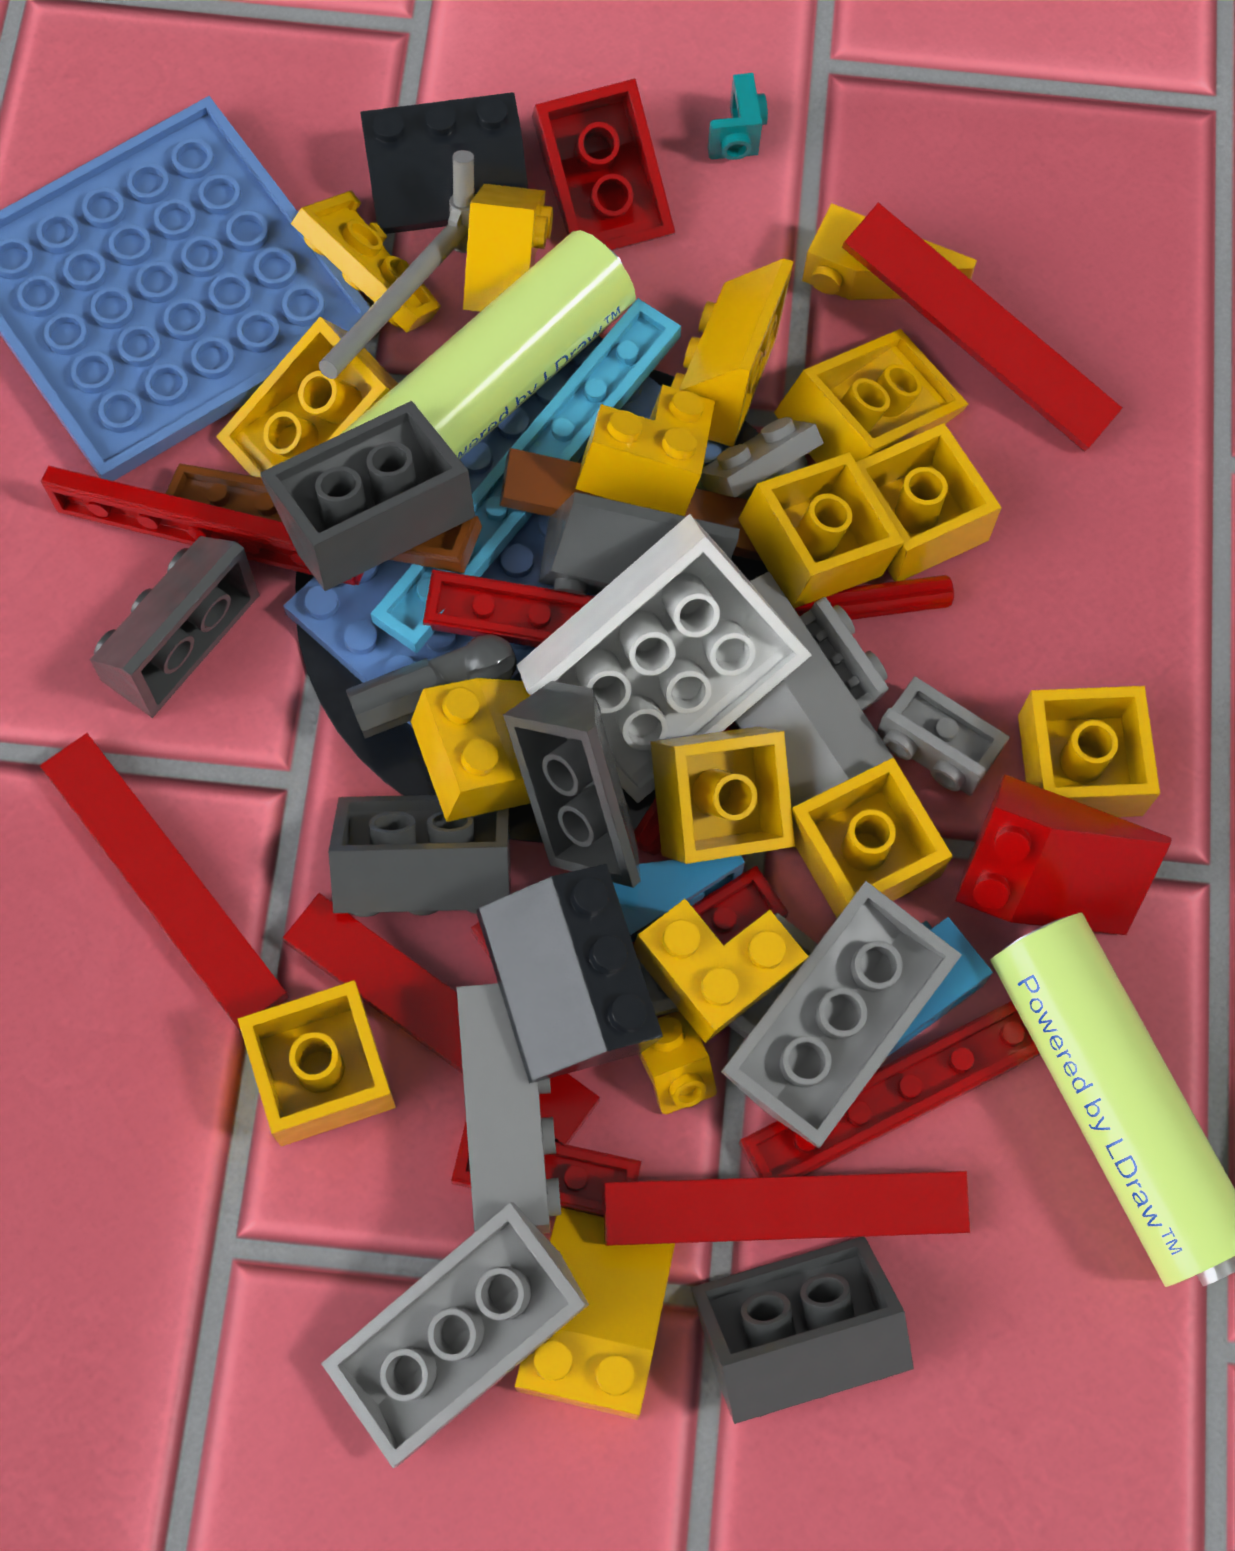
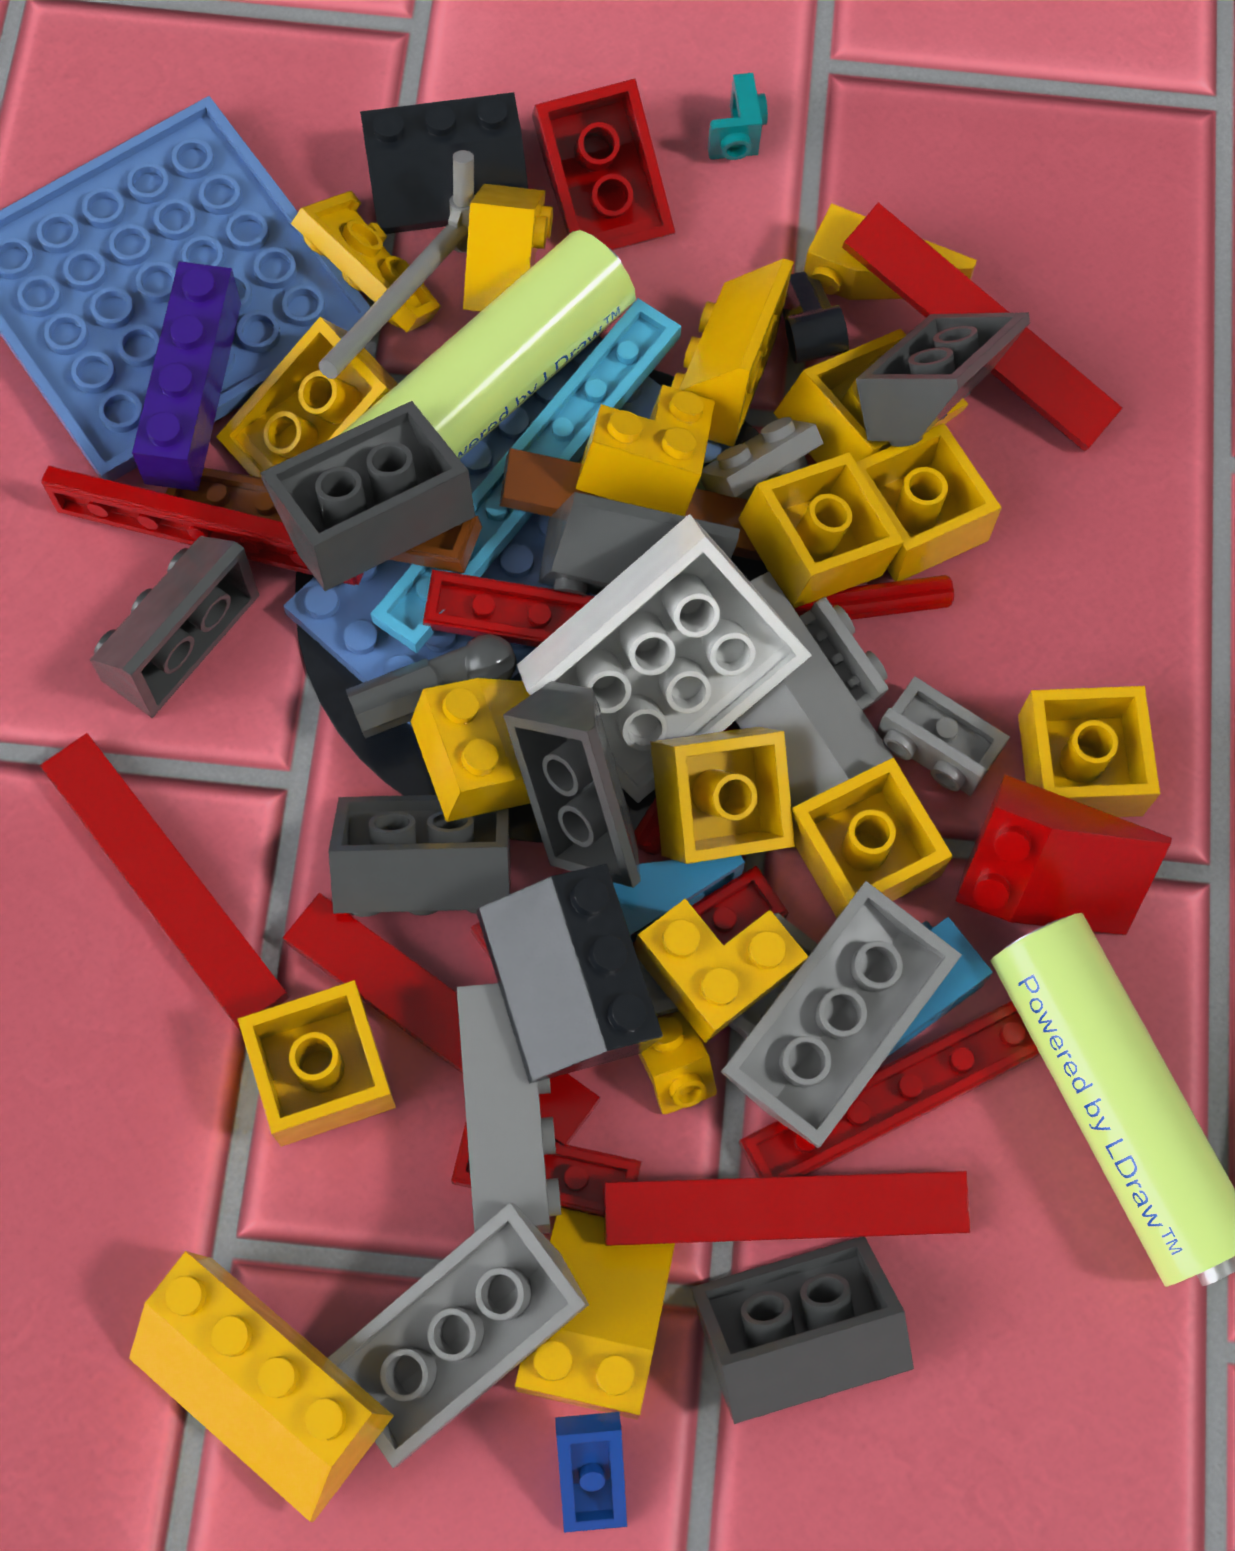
(187, 376): none -> dark purple brick
(255, 1383): none -> yellow slope
(591, 1471): none -> blue slope
(811, 323): none -> black piece
(932, 372): none -> dark grey slope

